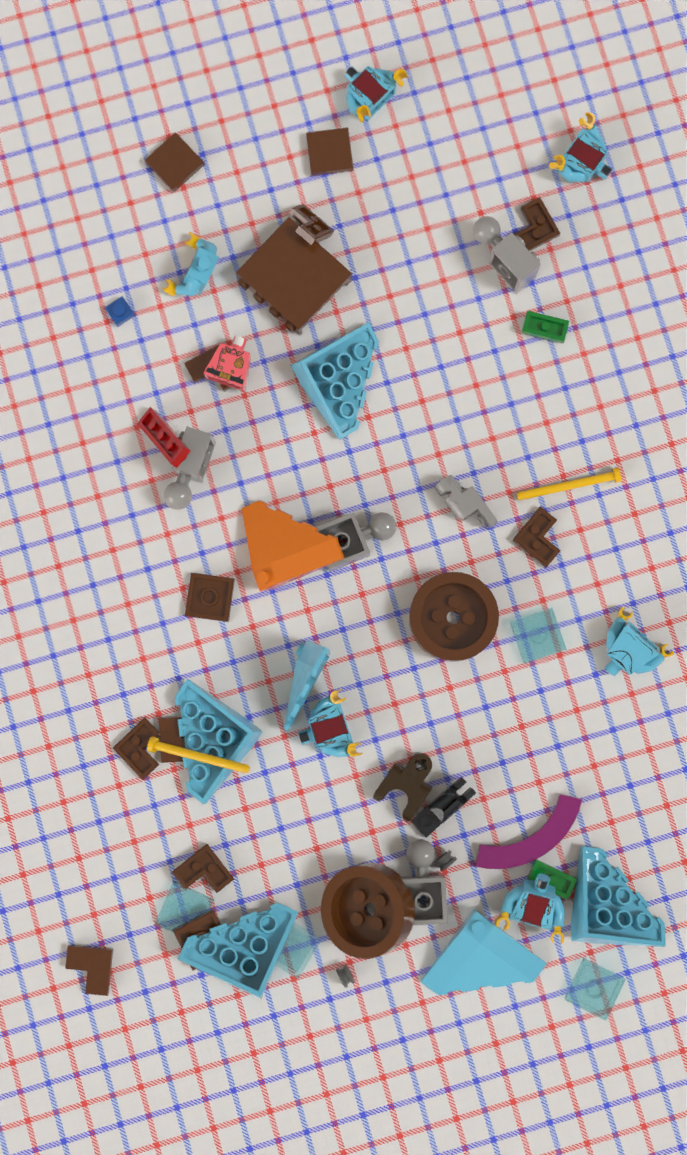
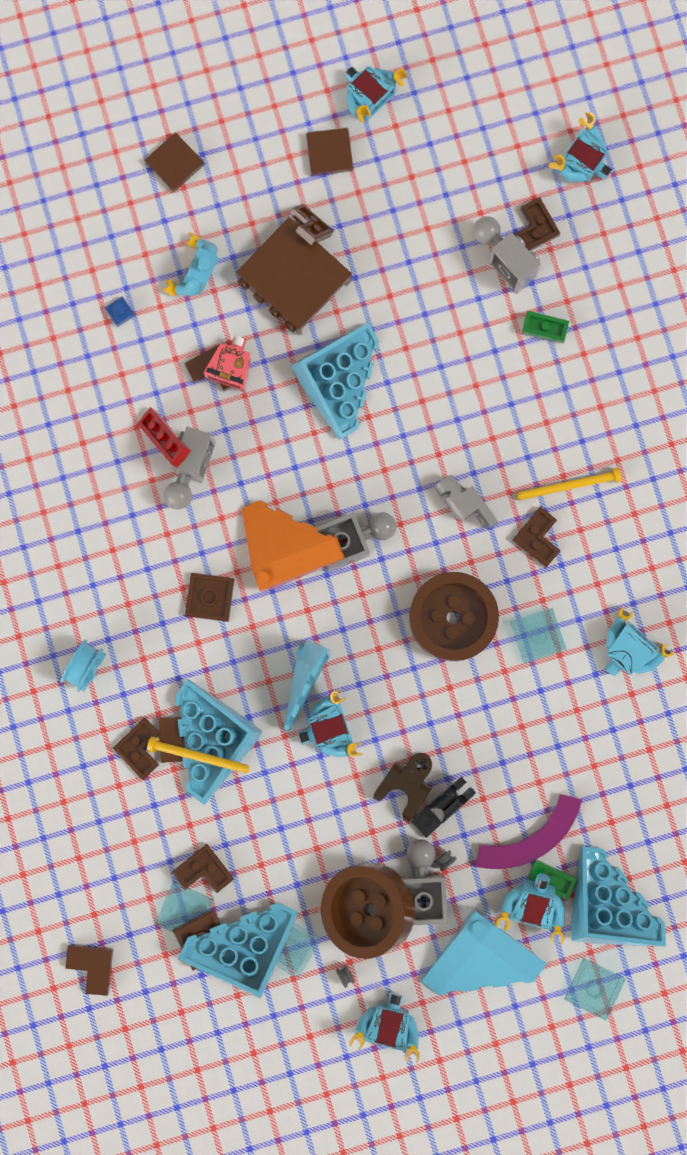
(83, 666): none -> medium azure wheel
(388, 1027): none -> torso

